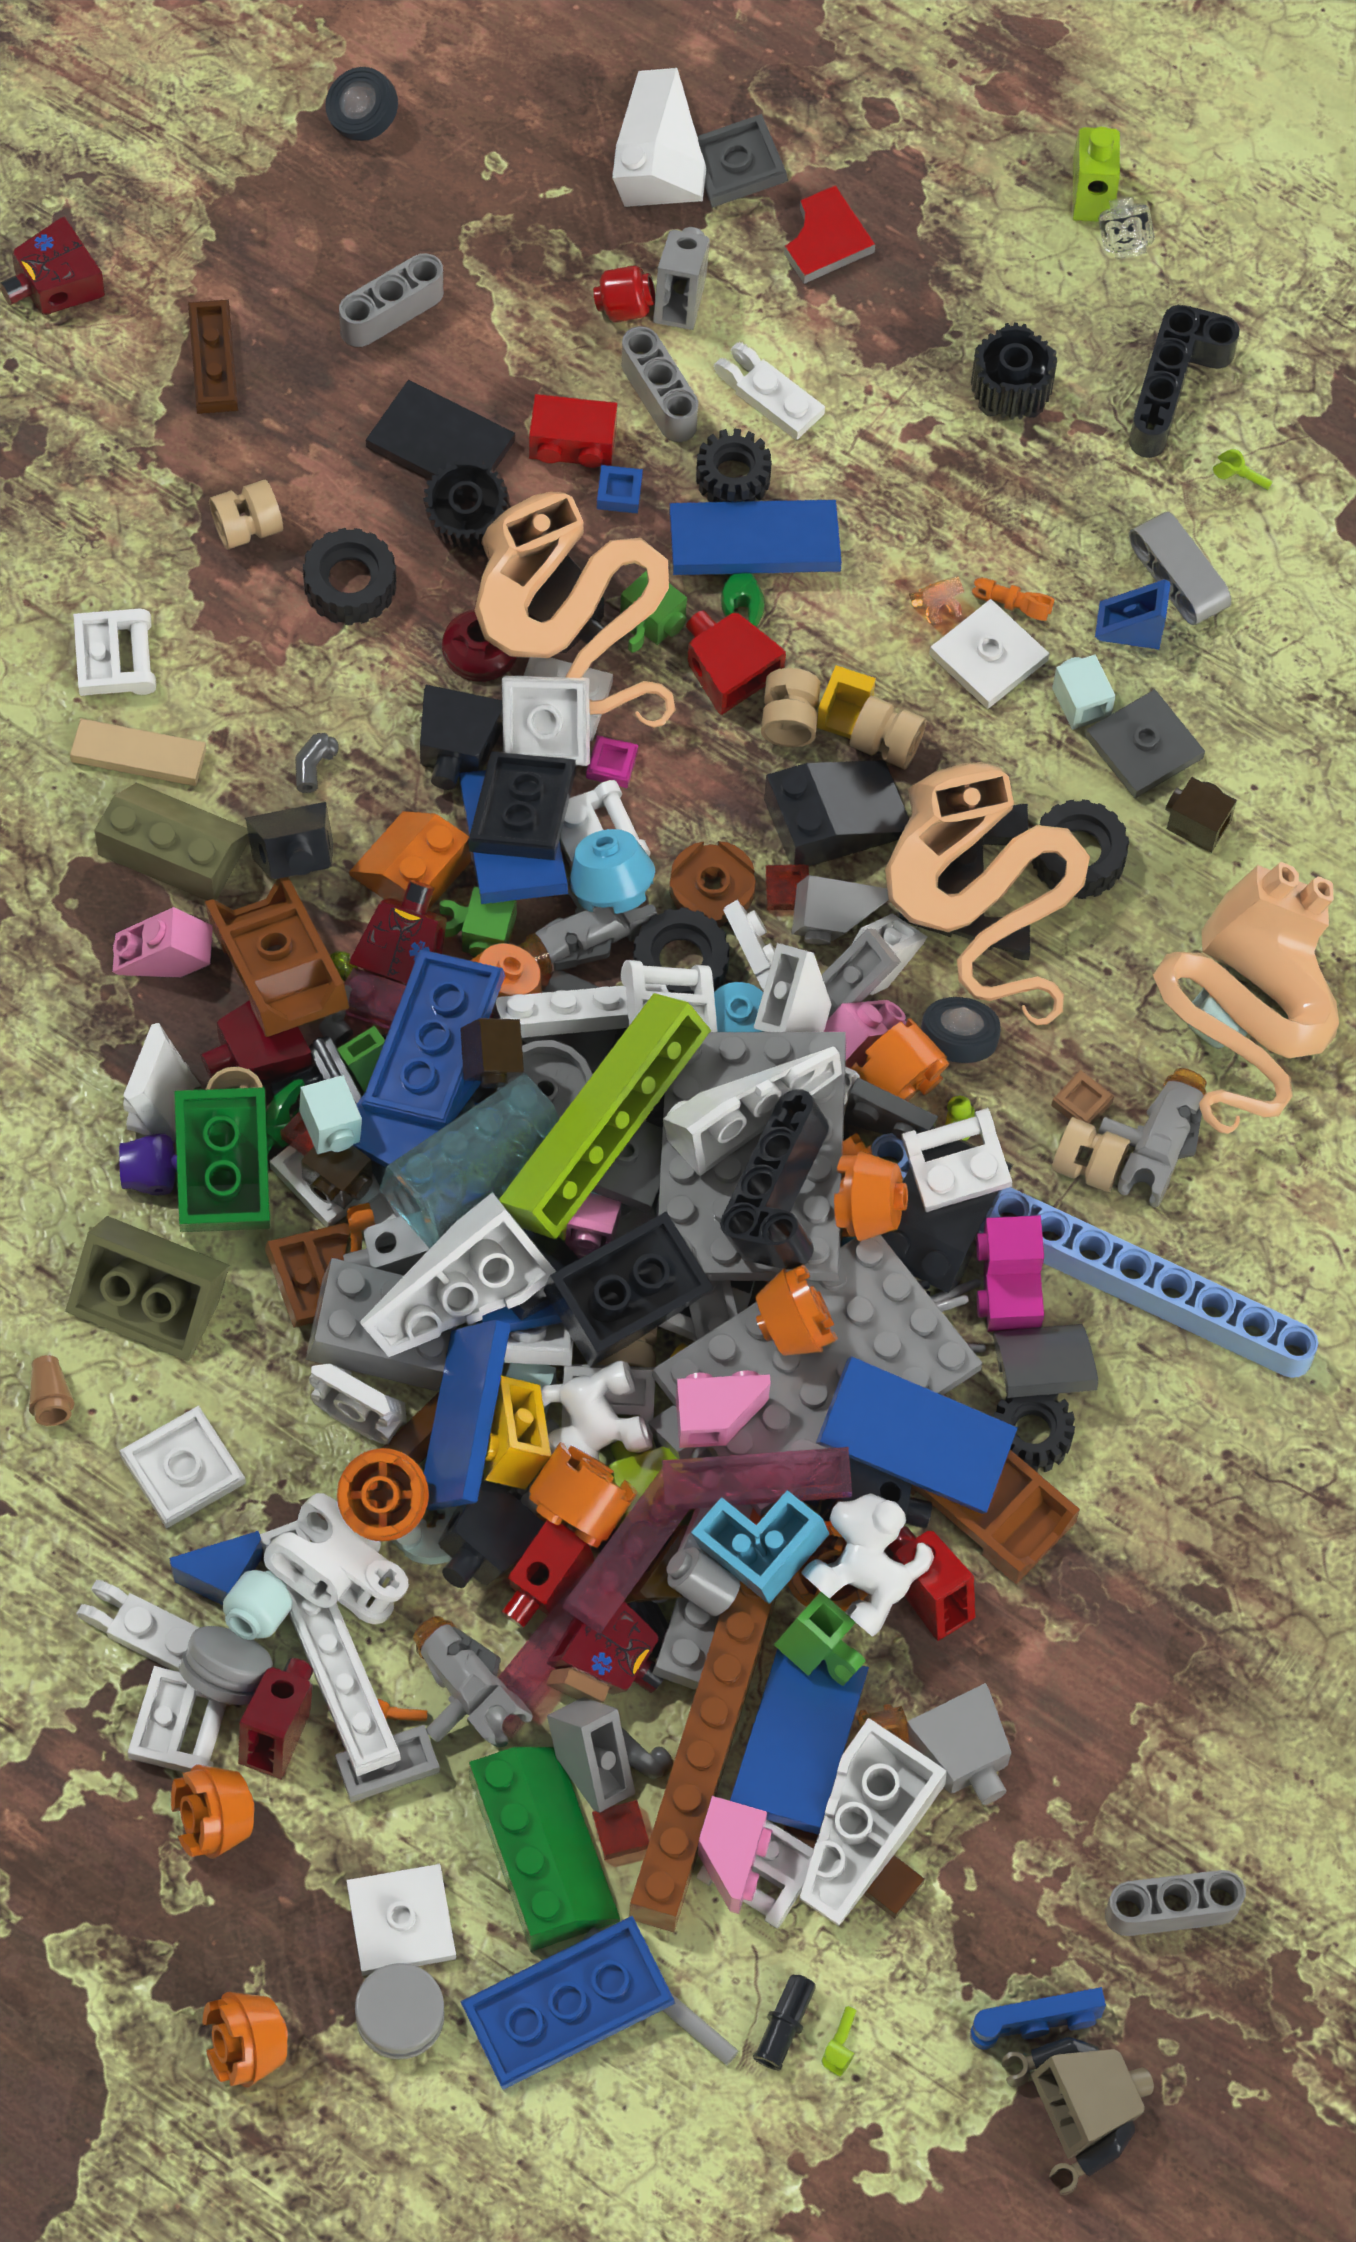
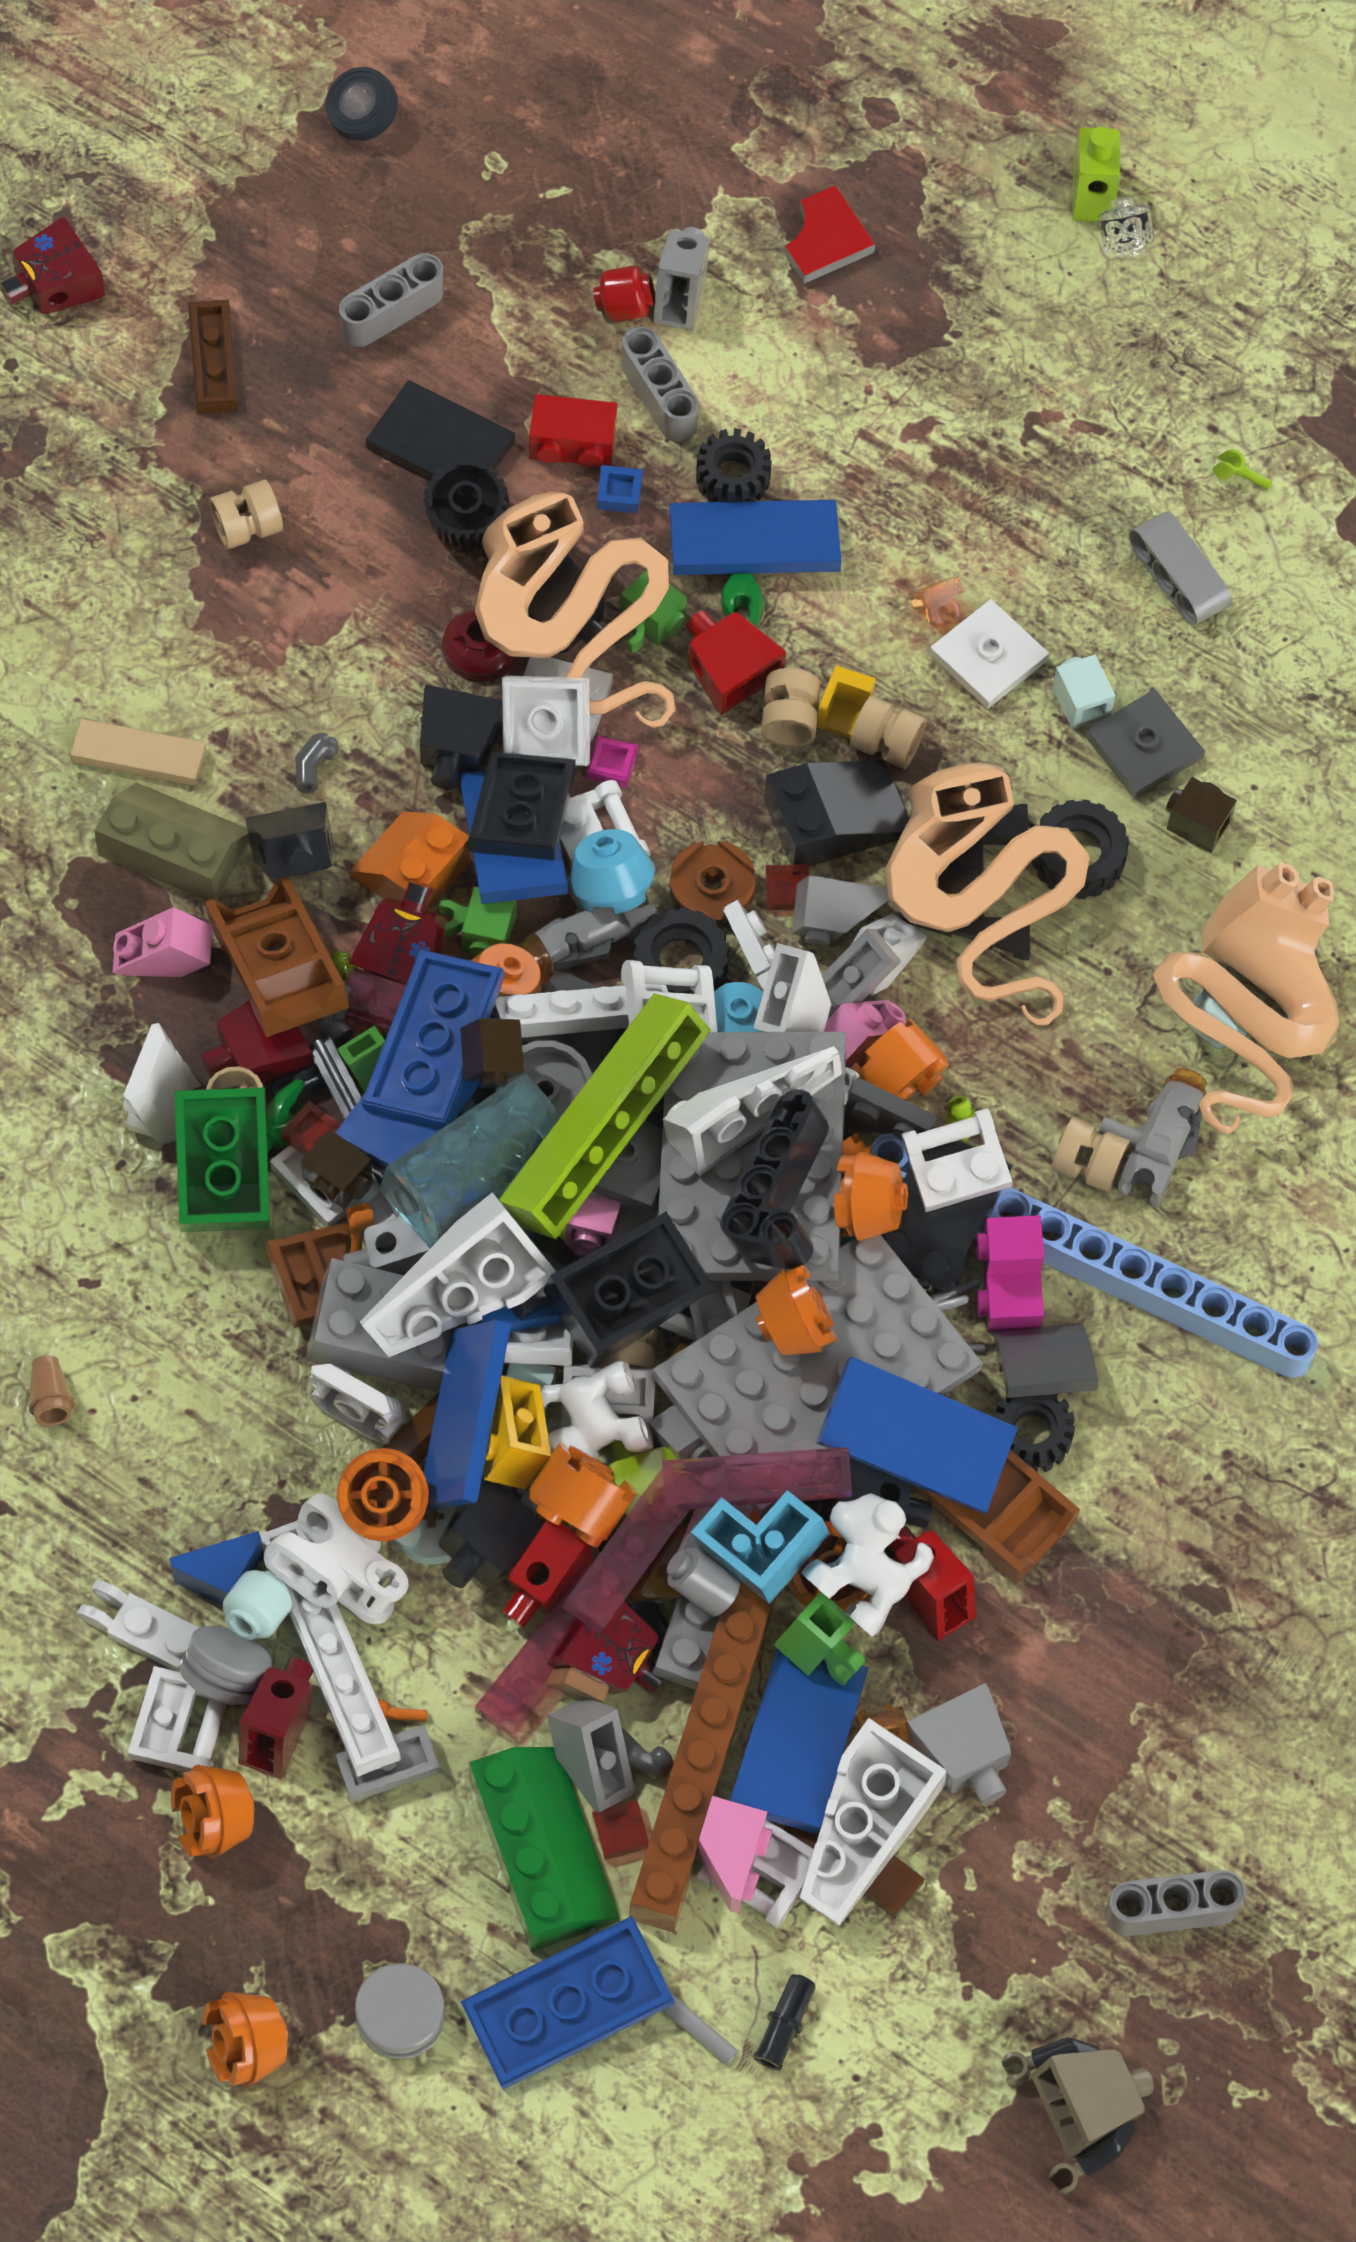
(100, 656): white plate -> none
(146, 1287): olive slope -> none
(148, 1164): dark purple piece -> none
(182, 1467): white tile -> none
(330, 1115): light aqua brick -> none
(343, 546): black tyre -> none
(401, 1918): white plate -> none
(471, 1678): light grey piece -> none
(658, 144): white wedge -> none
(717, 1407): bright pink slope -> none
(740, 161): dark grey plate -> none
(770, 391): white hinge -> none
(836, 2055): lime hand -> none
(962, 1028): black wheel -> none
(1013, 373): black brick -> none
(1032, 604): orange piece -> none
(1036, 2016): blue plate -> none
(1082, 1099): medium nougat tile -> none
(1135, 616): blue slope -> none
(1195, 346): black beam -> none

